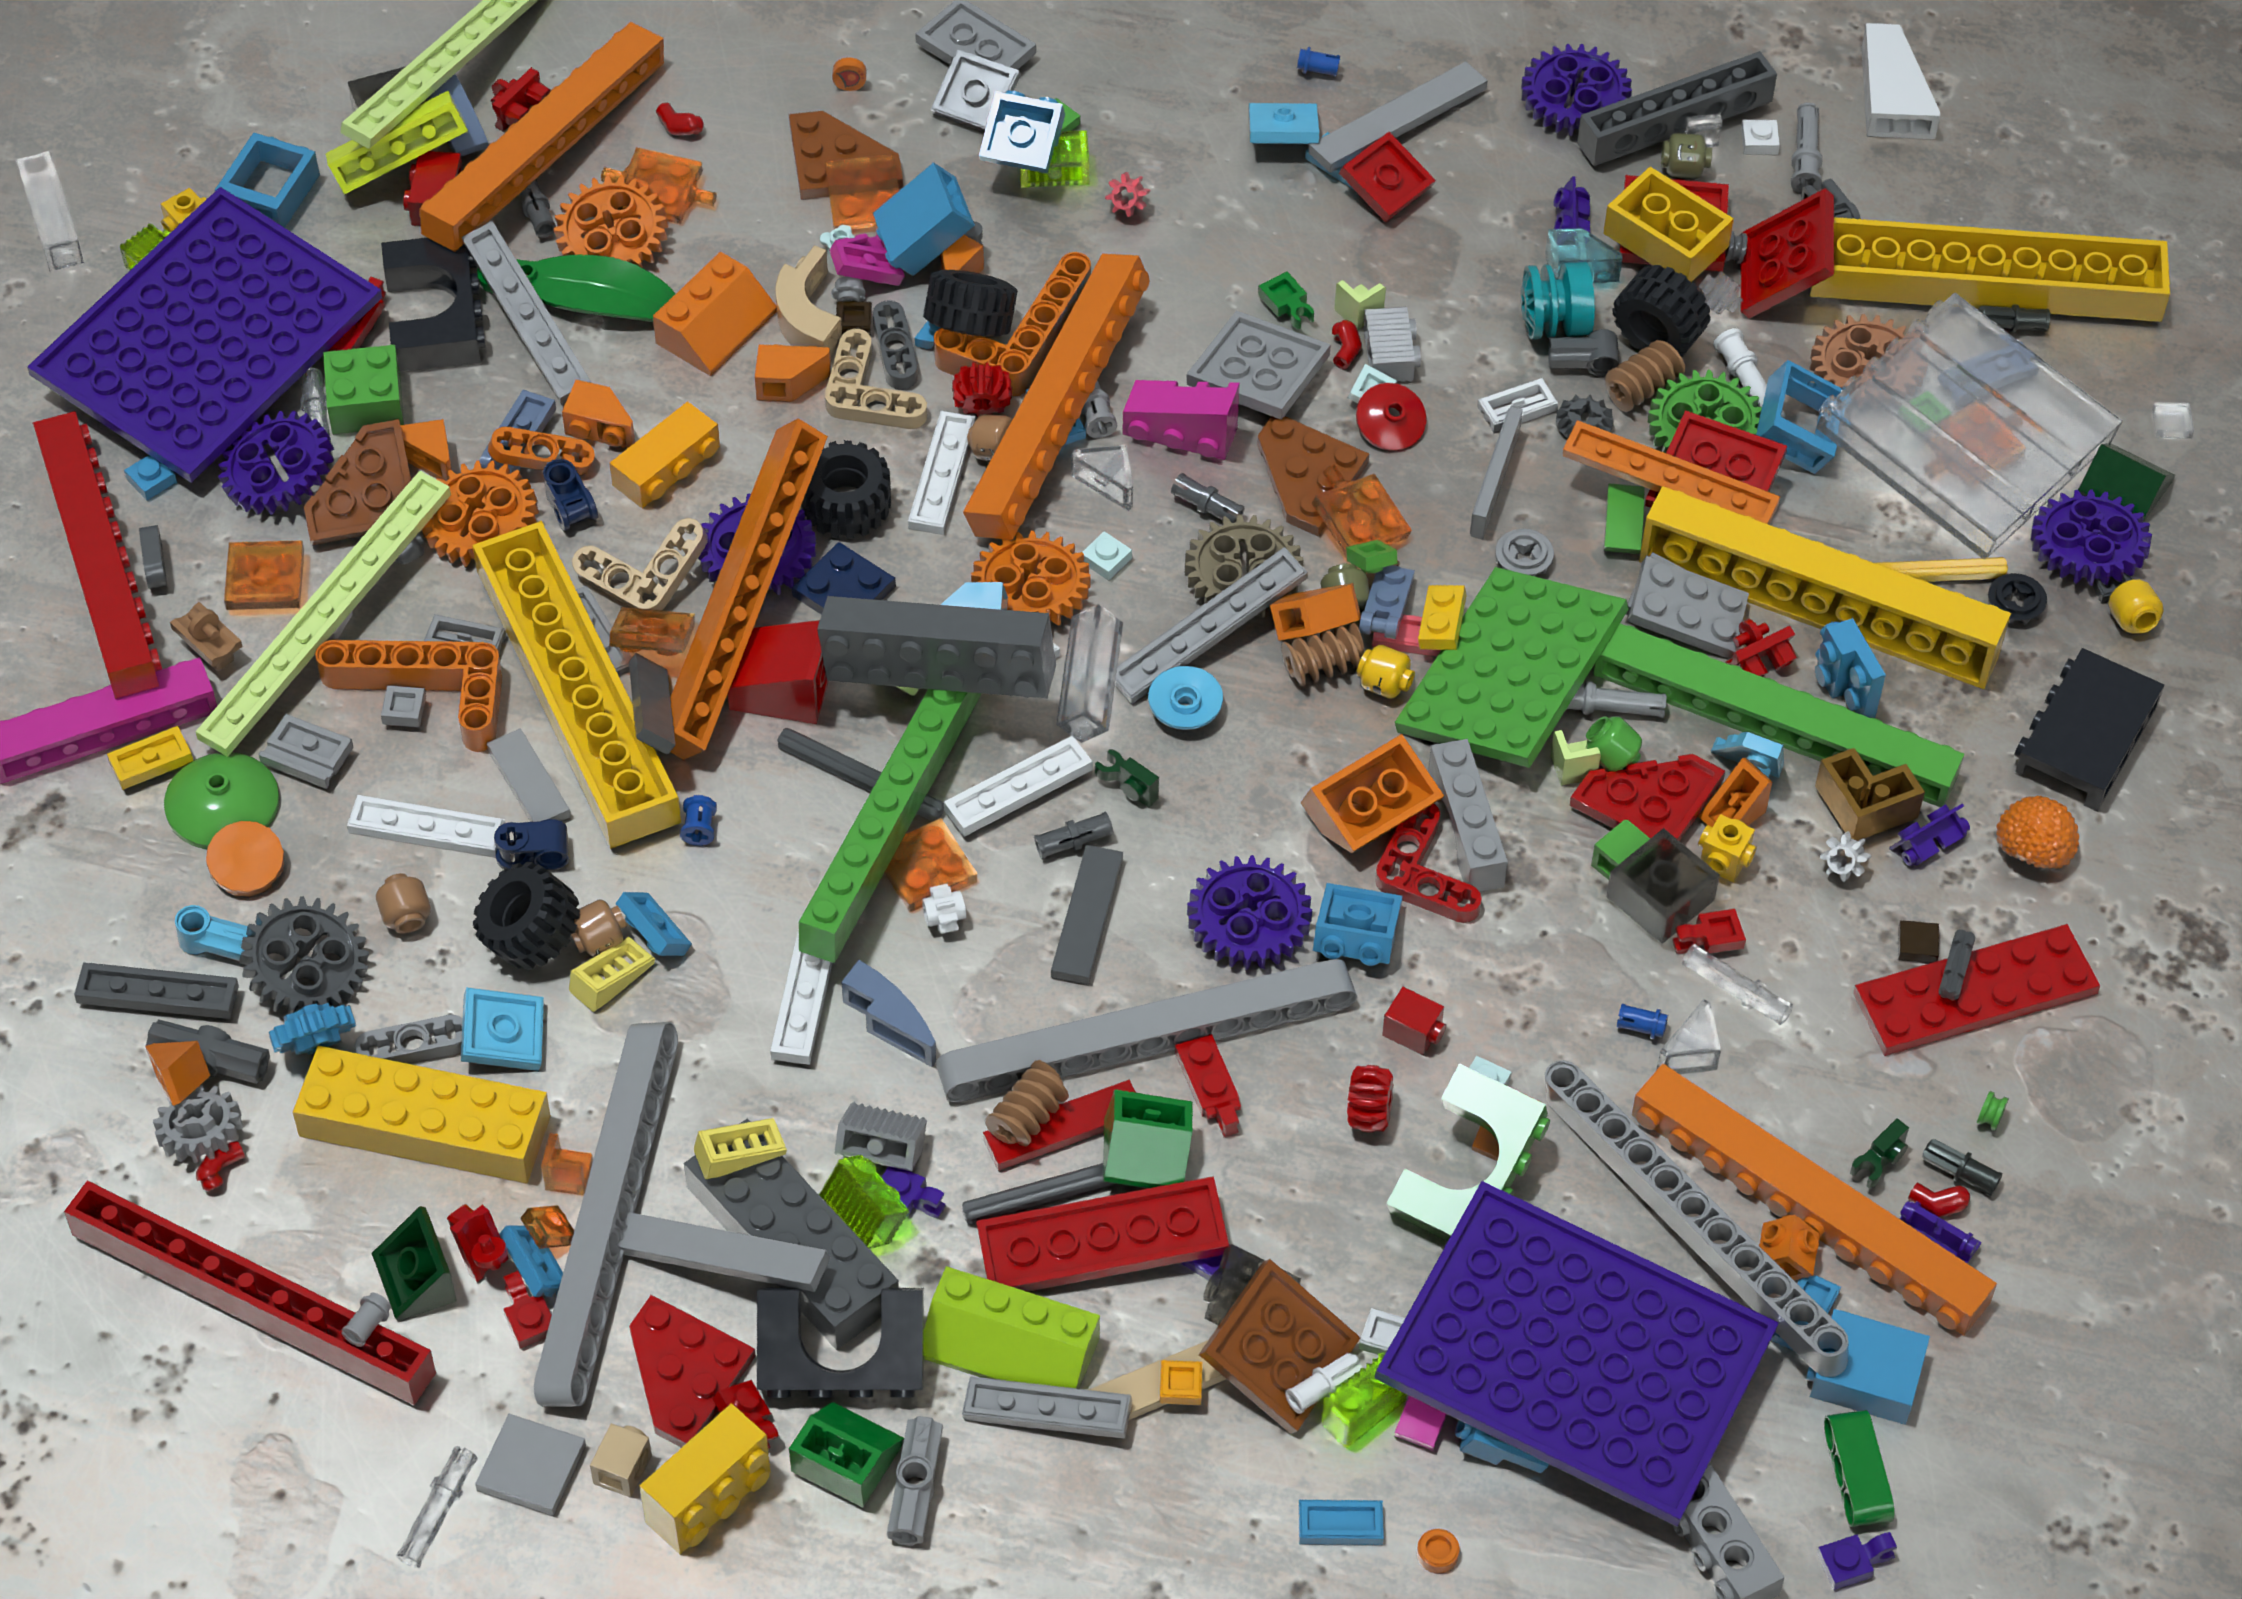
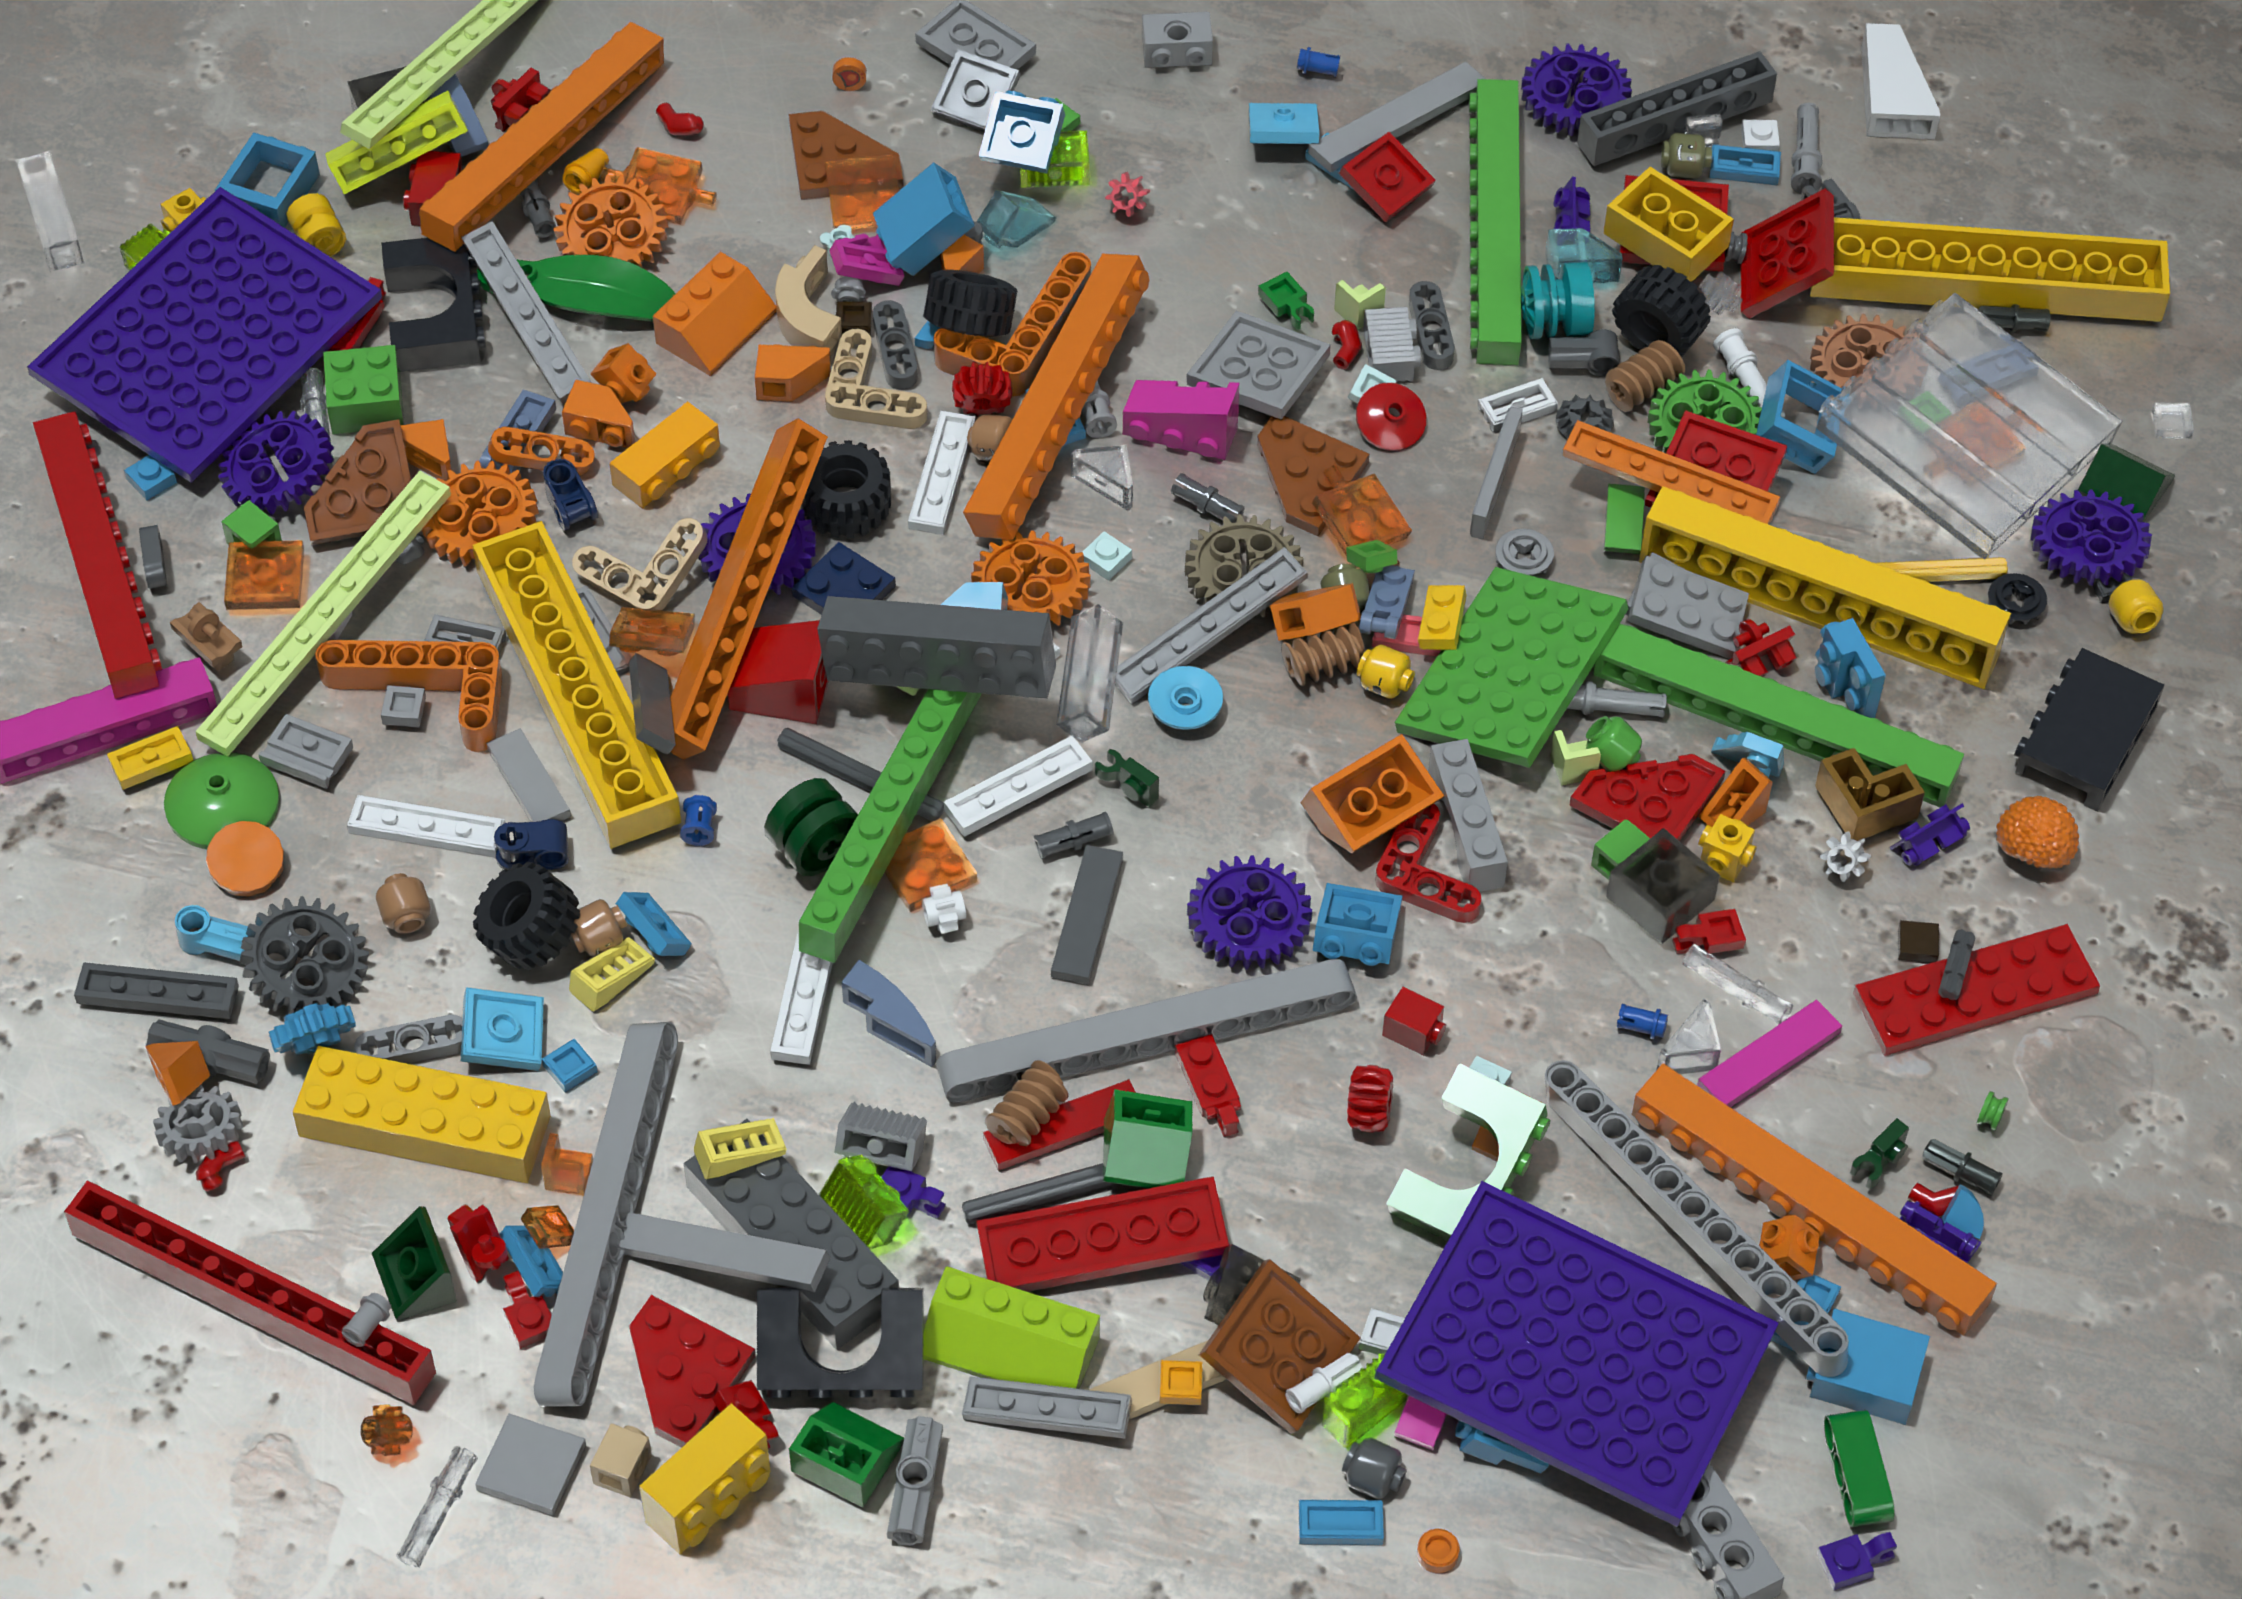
(250, 526): none -> bright green panel
(316, 223): none -> yellow wheel
(386, 1430): none -> clear orange gear
(569, 1065): none -> dark azure tile
(584, 169): none -> light orange cone
(624, 373): none -> orange brick
(810, 825): none -> dark green wheel
(1013, 219): none -> clear light blue slope
(1177, 39): none -> light grey brick
(1374, 1468): none -> dark grey head
(1437, 313): none -> dark grey beam
(1496, 224): none -> bright green brick
(1743, 168): none -> dark azure tile
(1771, 1054): none -> dark pink tile
(1965, 1212): none -> dark azure tile

